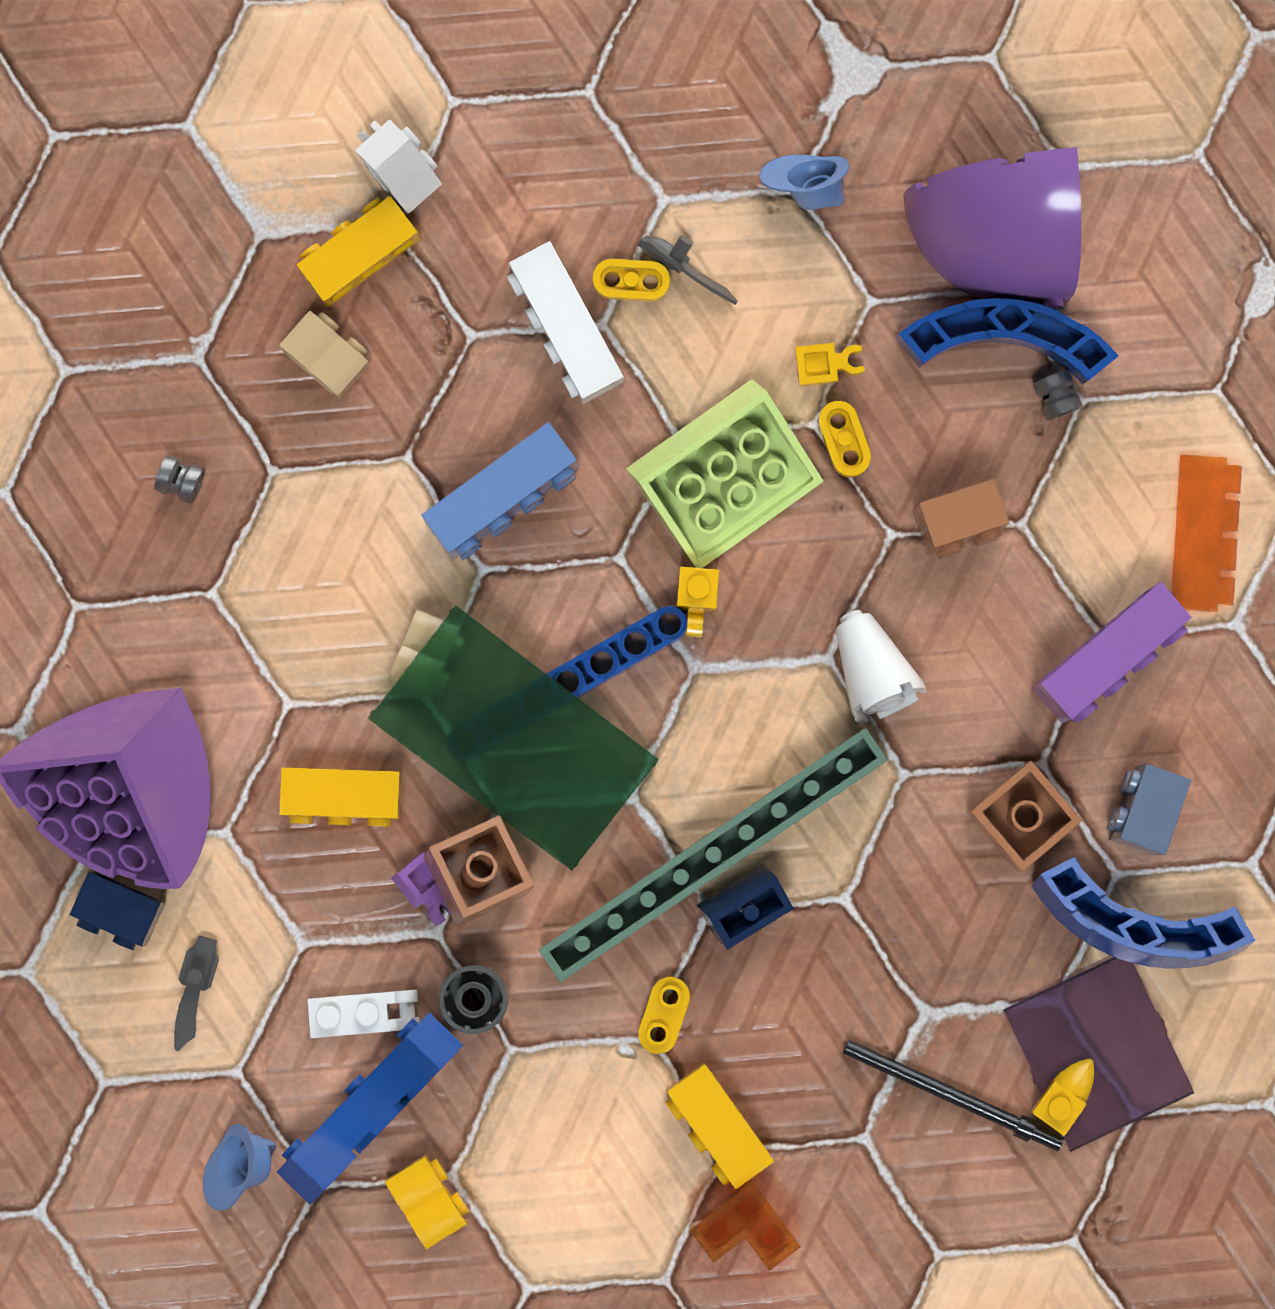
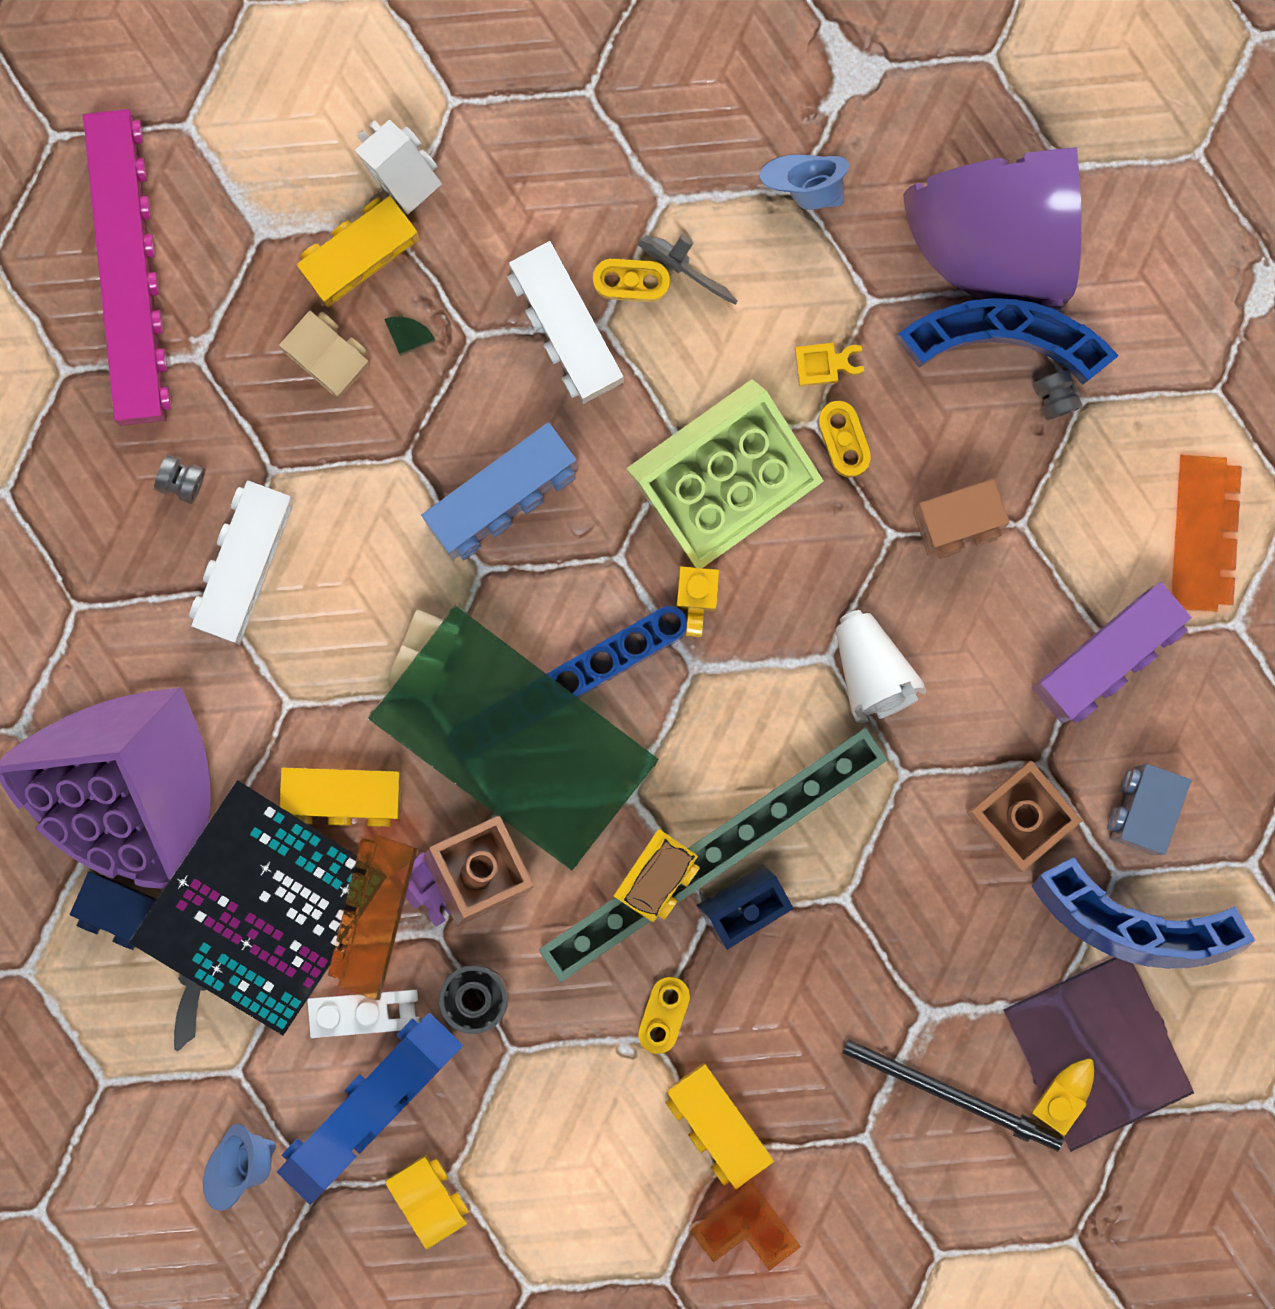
(125, 267): none -> dark pink brick
(242, 562): none -> white brick
(253, 909): none -> black sticker
(374, 925): none -> clear orange windscreen
(408, 334): none -> clear green tile
(656, 877): none -> slope

